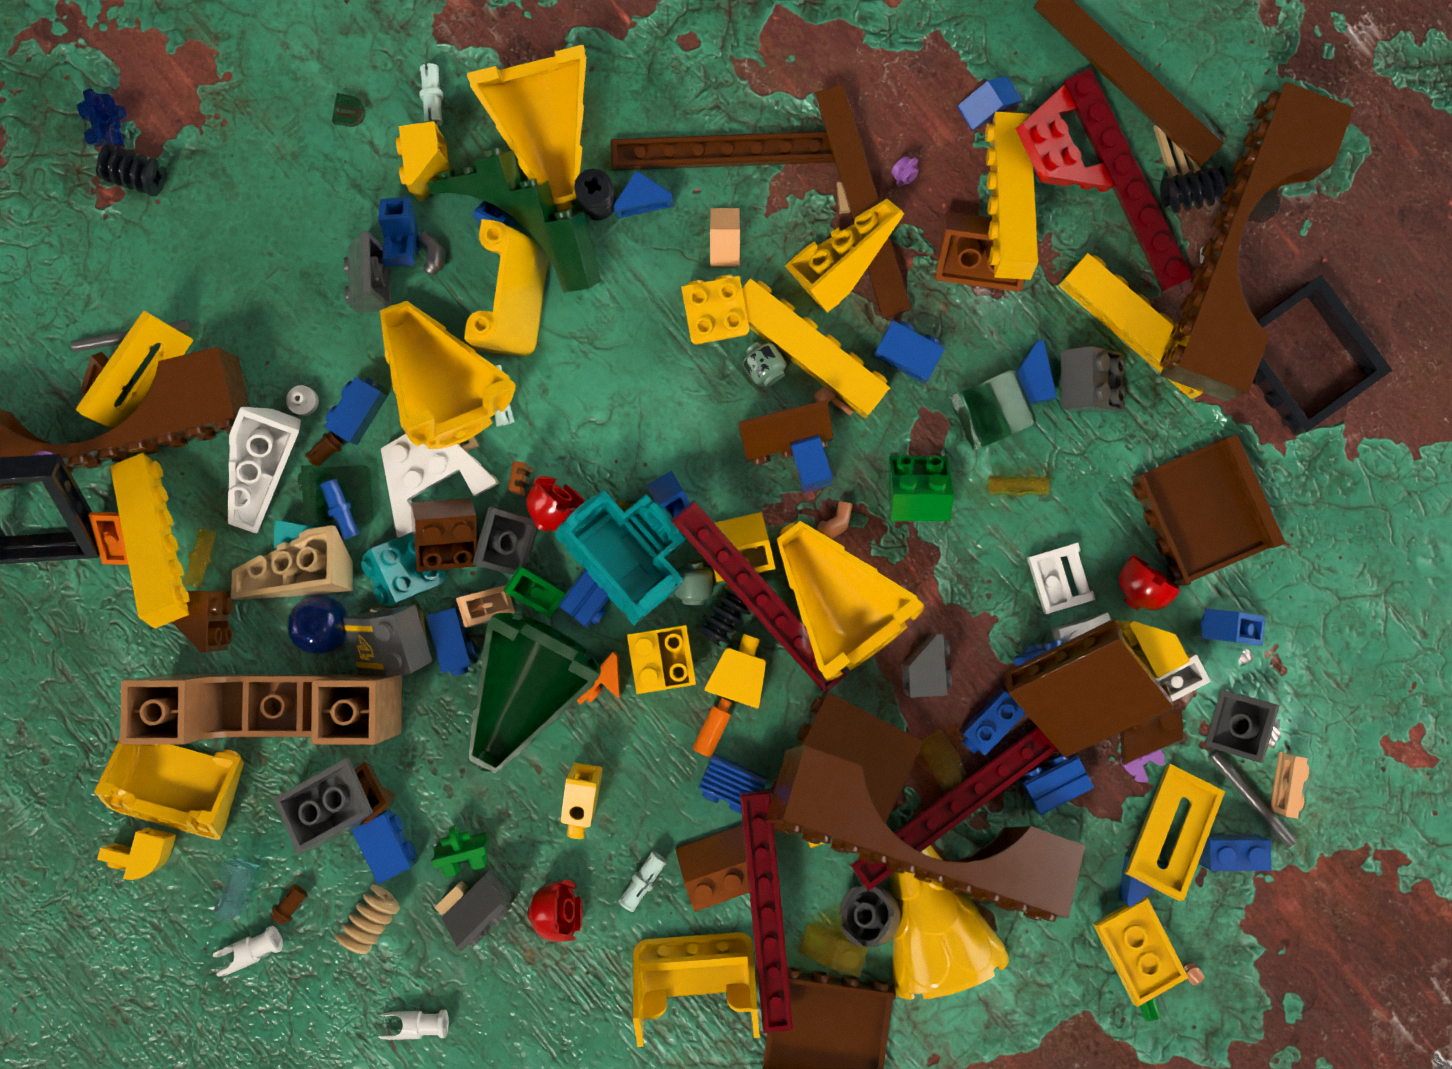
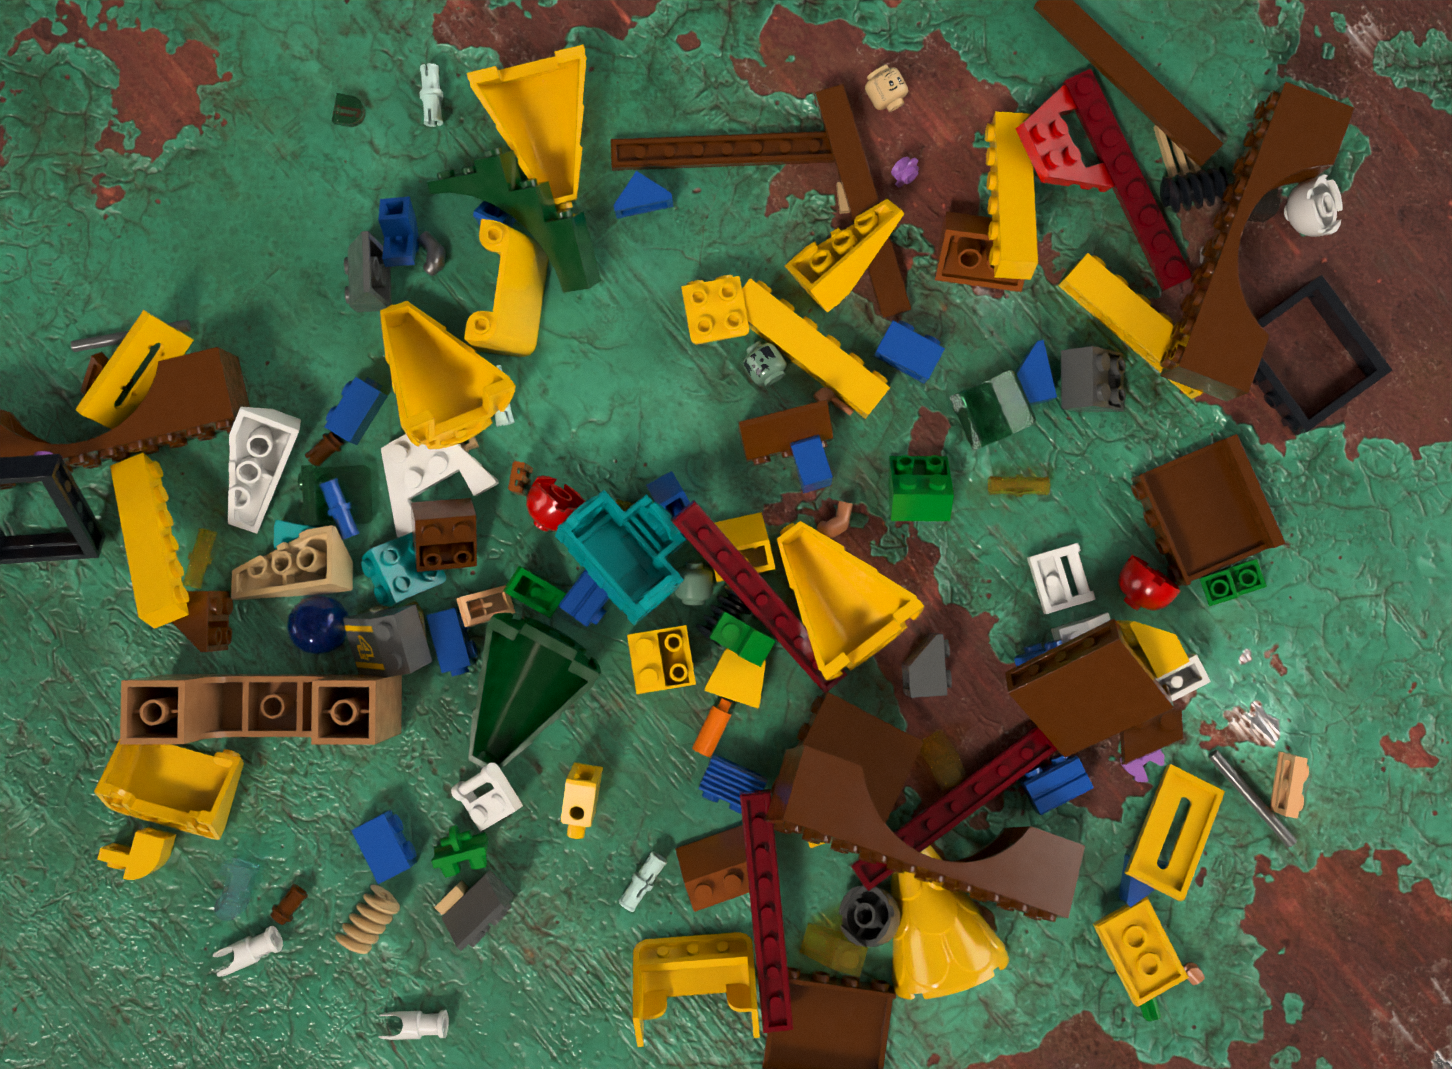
(104, 118): clear blue hips -> none
(109, 537): orange slope -> none
(130, 170): black piece -> none
(302, 400): white tile -> none
(323, 807): dark grey slope -> none
(377, 795): reddish brown slope -> none
(423, 156): yellow slope -> none
(492, 805): none -> white plate
(504, 541): dark grey slope -> none
(556, 912): red cylinder -> none
(595, 194): black piece -> none
(608, 677): orange slope -> none
(724, 237): light nougat slope -> none
(742, 639): none -> green slope
(886, 88): none -> tan head
(990, 97): slope -> none
(991, 723): blue brick -> none
(1232, 582): none -> green slope
(1233, 627): blue slope -> none
(1236, 853): blue brick -> none
(1242, 726): dark grey slope -> none
(1314, 207): none -> white cylinder

